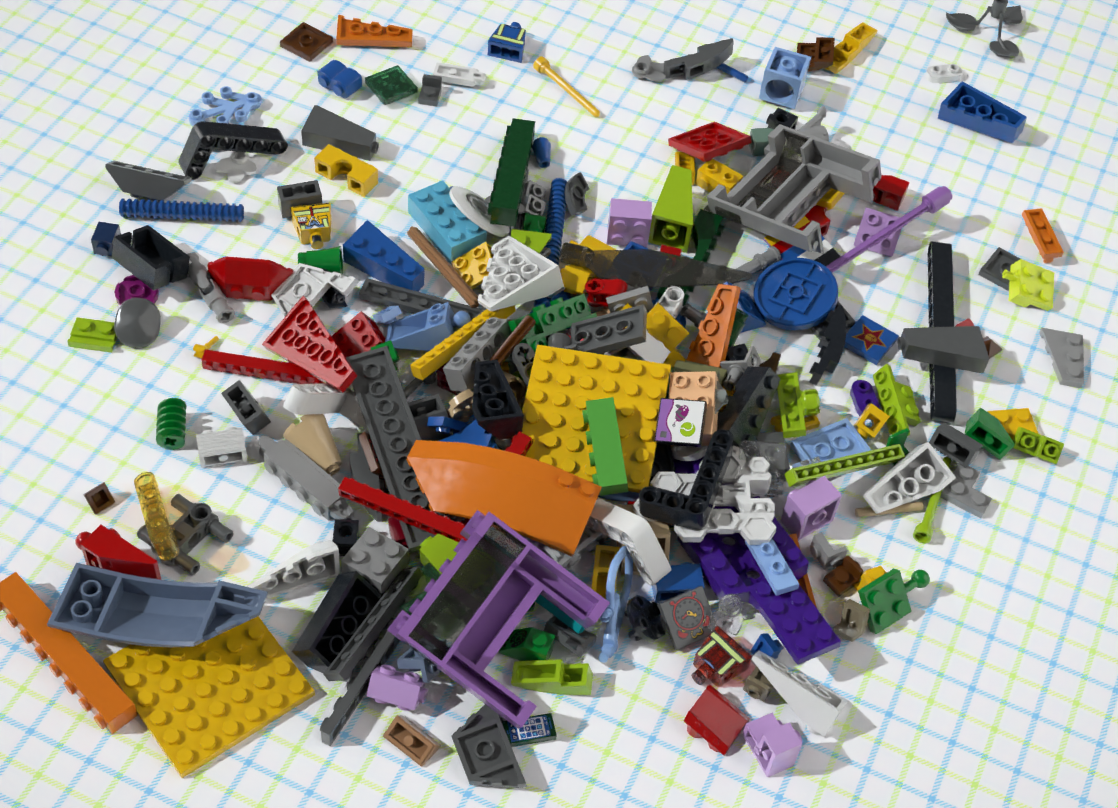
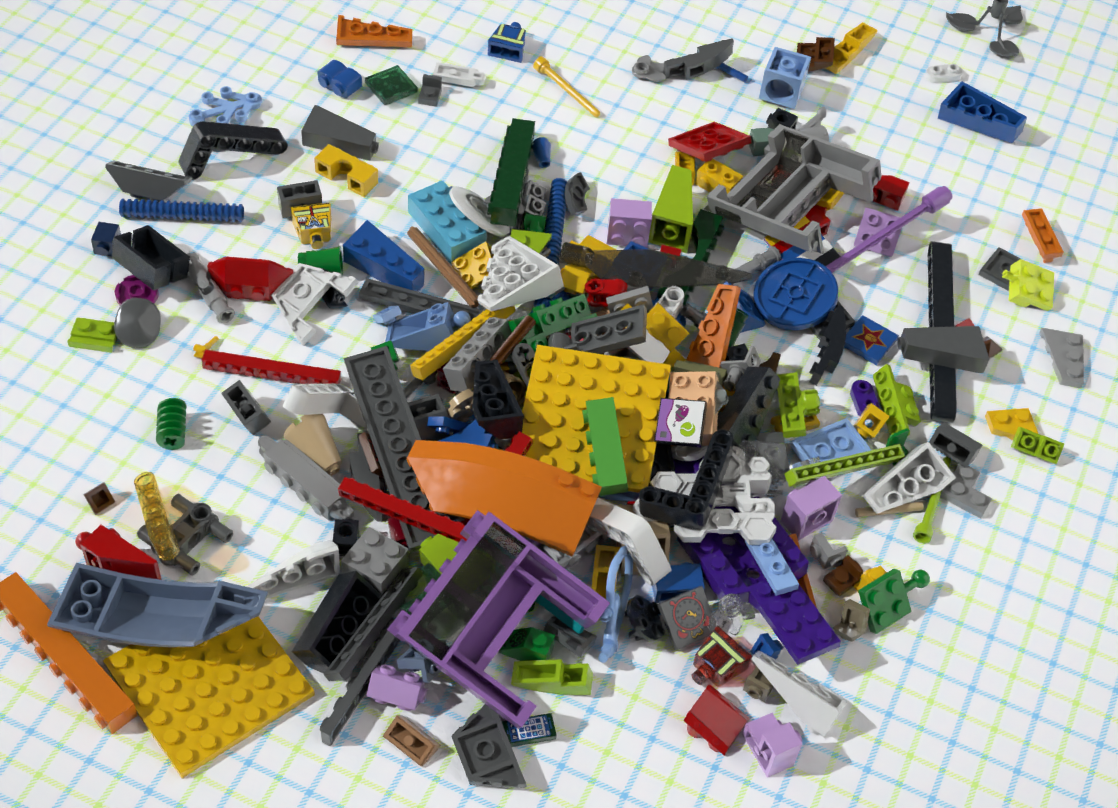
(221, 447): white brick -> none
(236, 166): white plate -> none
(306, 41): reddish brown tile -> none
(309, 346): wing -> none
(358, 335): red bracket -> none
(990, 433): green slope -> none

